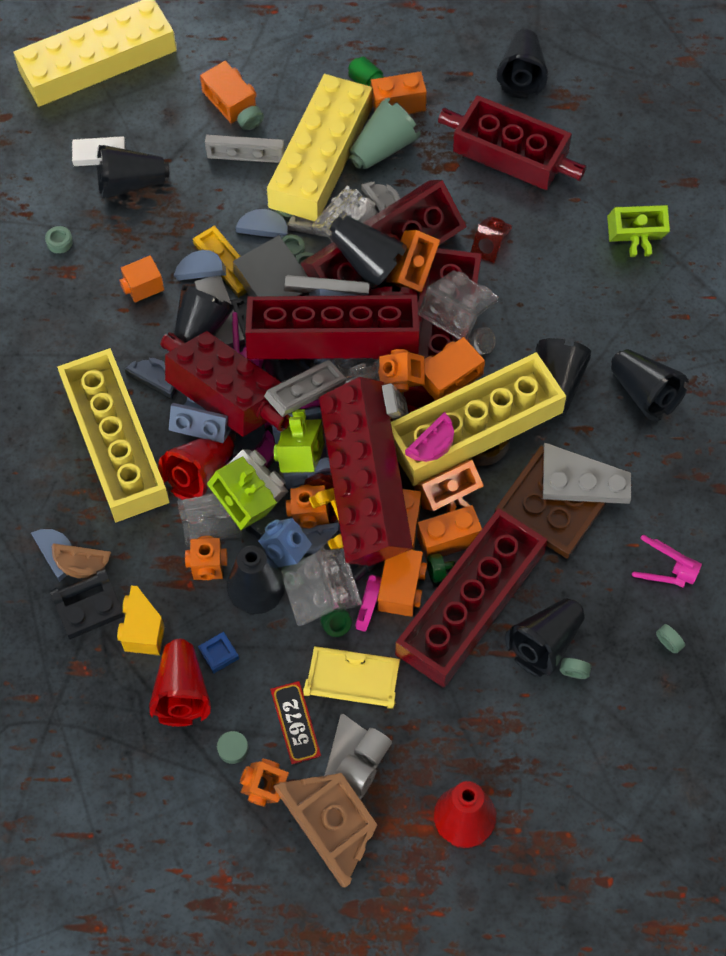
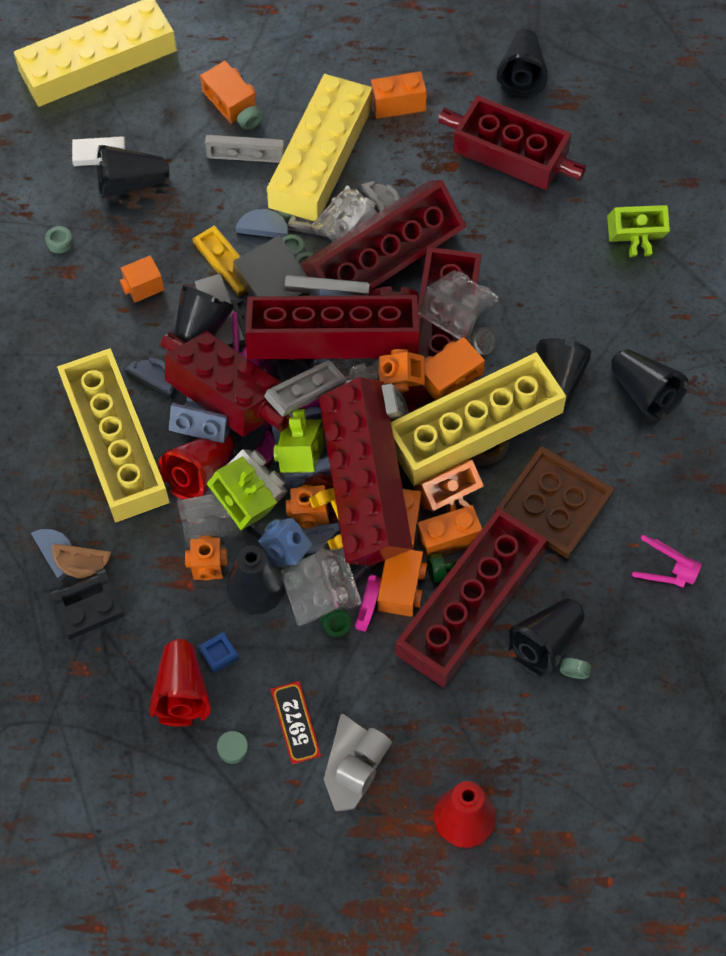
(142, 625): yellow slope -> none
(200, 265): sand blue tile -> none
(270, 773): orange brick -> none
(331, 820): medium nougat wing -> none
(351, 681): light yellow door -> none
(363, 71): green brick -> none
(366, 248): black cone -> none
(383, 135): sand green cone -> none
(416, 262): orange brick -> none
(433, 441): dark pink tile -> none
(494, 230): clear red bracket -> none
(582, 479): light grey wing -> none
(670, 638): sand green tile -> none

